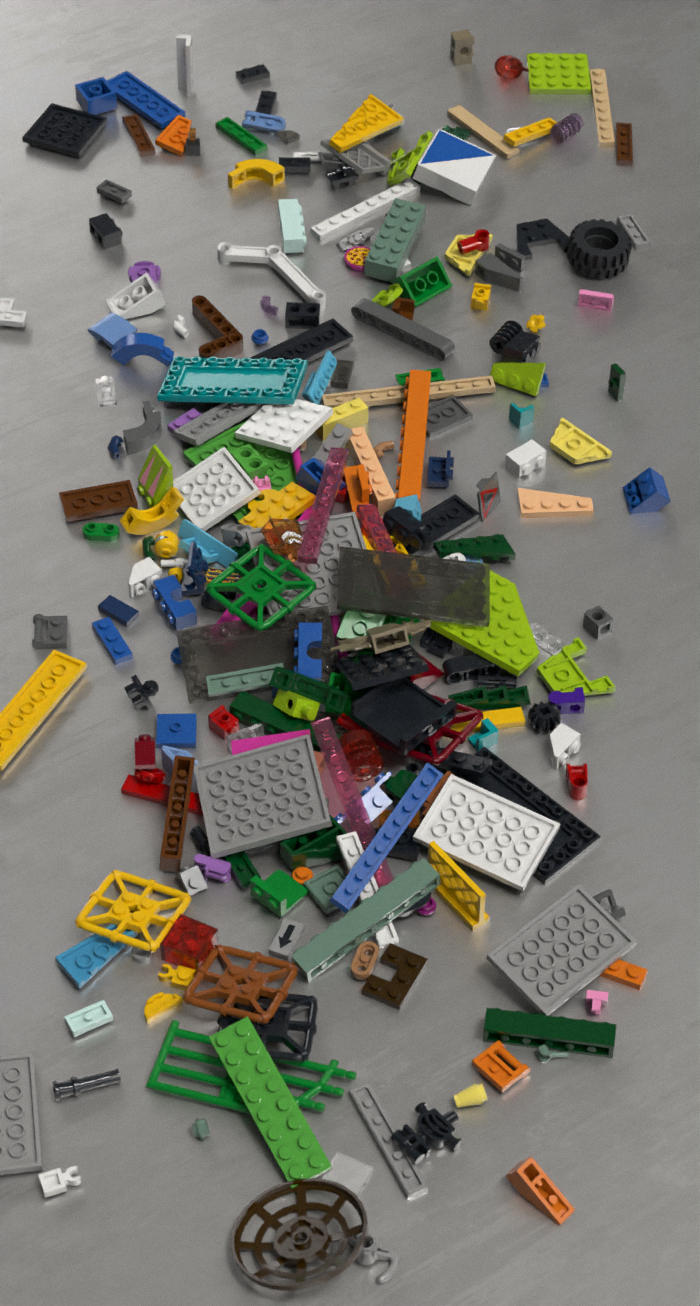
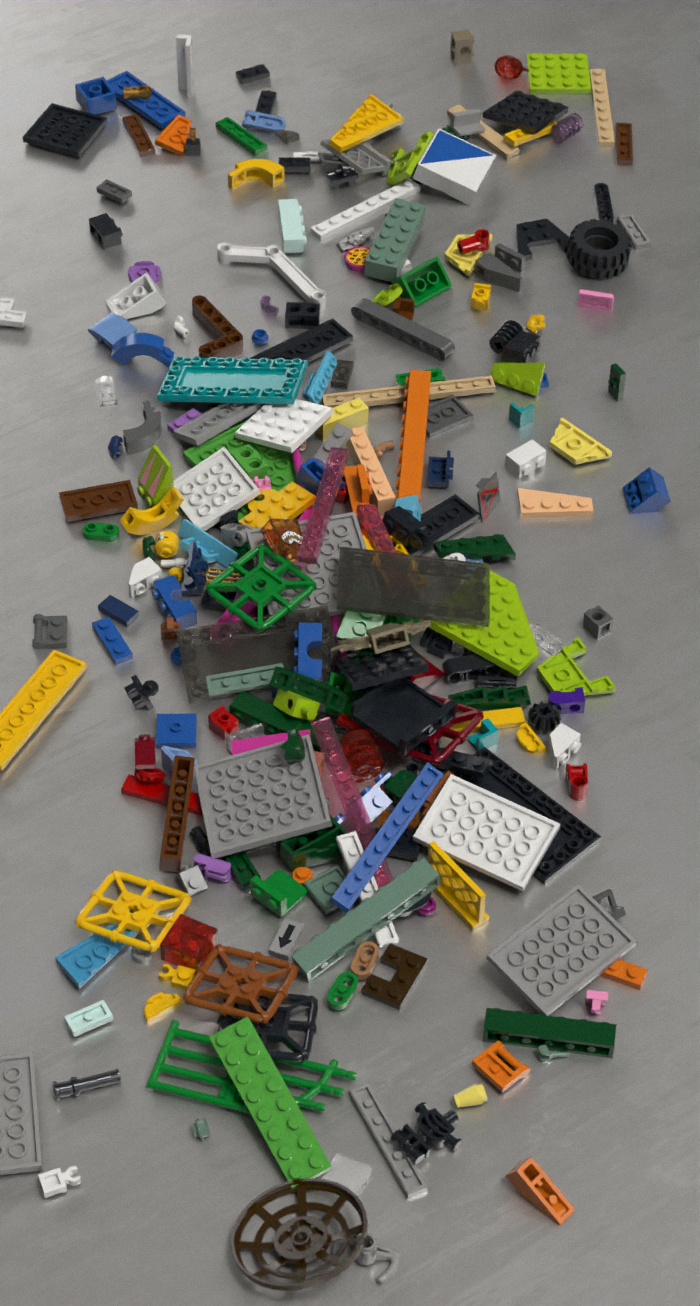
(137, 92): none -> pearl gold bar
(169, 628): none -> dark orange hinge
(228, 518): none -> black plate
(294, 746): none -> dark green hair
(341, 992): none -> green plate
(466, 122): none -> light grey panel
(525, 112): none -> black plate
(529, 740): none -> yellow tile
(603, 205): none -> black beam

